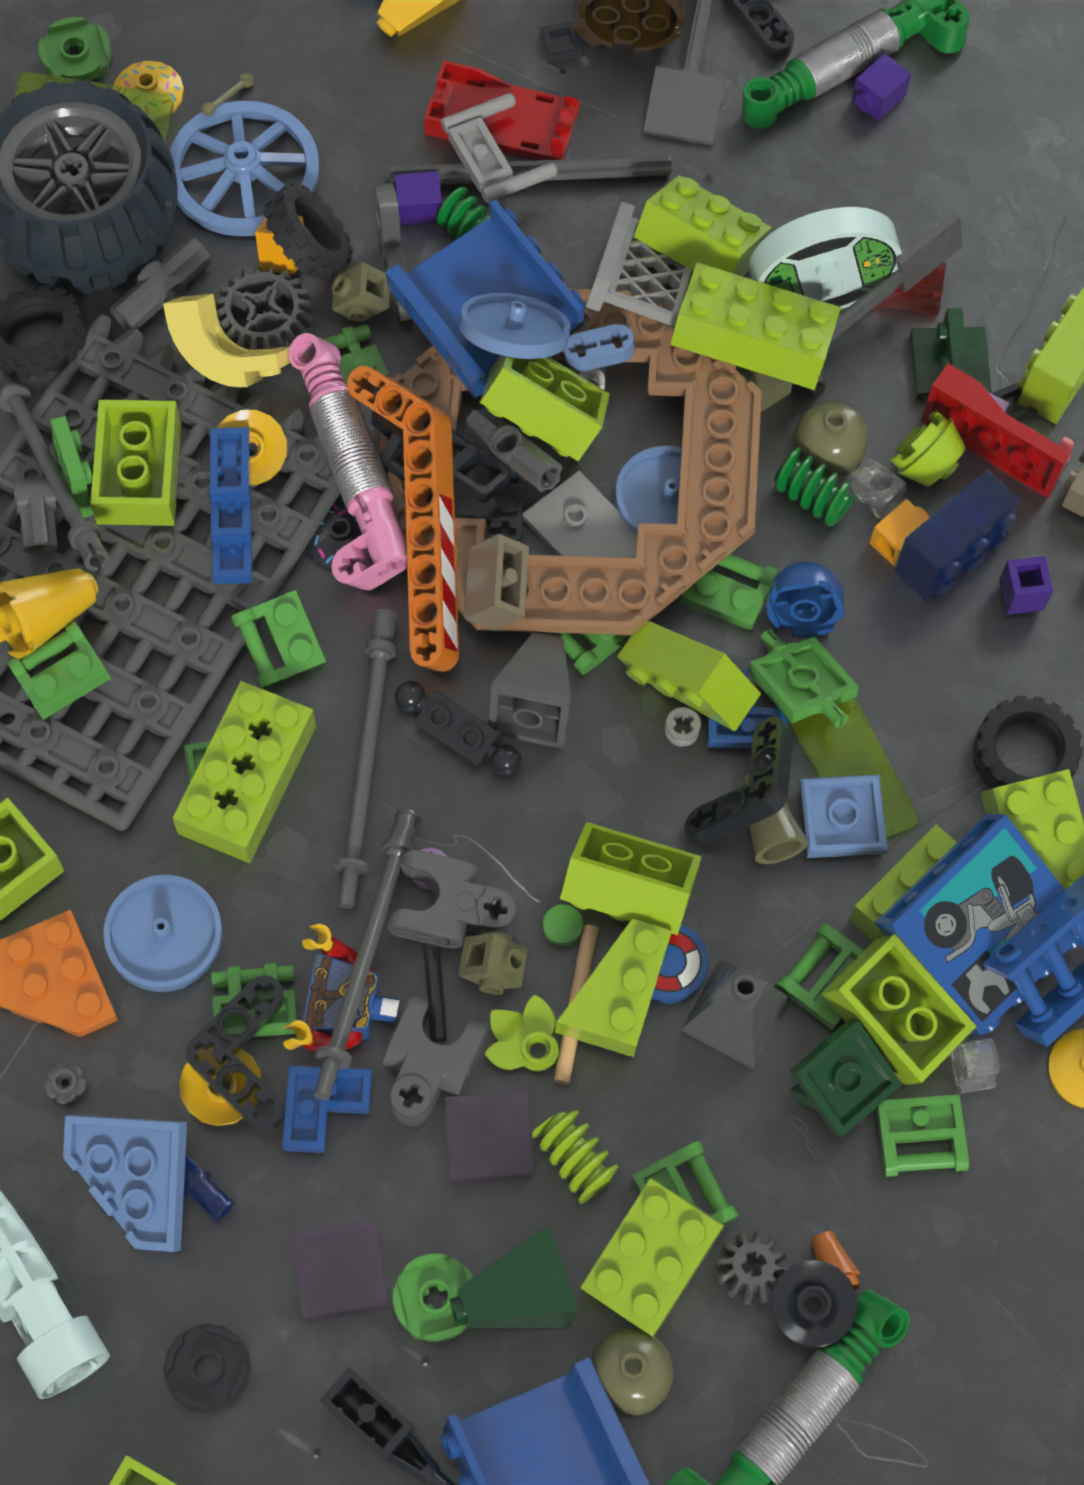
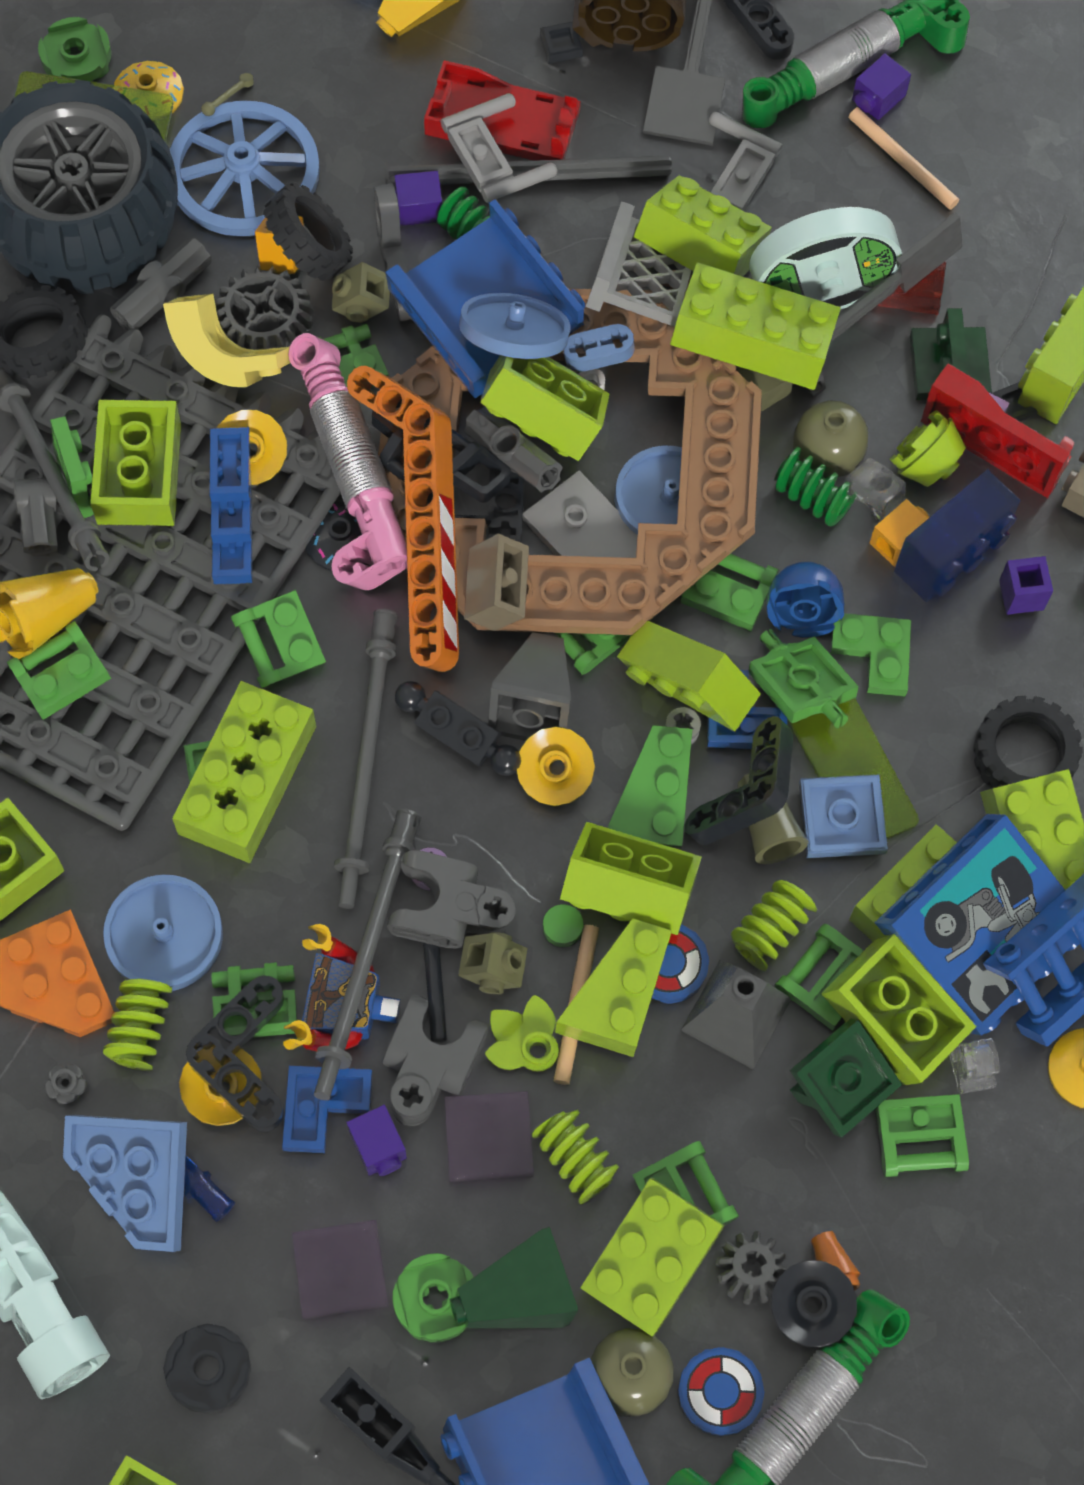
(135, 1022): none -> lime piece
(377, 1141): none -> dark purple brick
(536, 761): none -> yellow dish
(657, 789): none -> bright green wing
(721, 1391): none -> tile
(748, 163): none -> light grey plate
(770, 922): none -> lime piece
(884, 642): none -> bright green plate
(903, 158): none -> light nougat bar

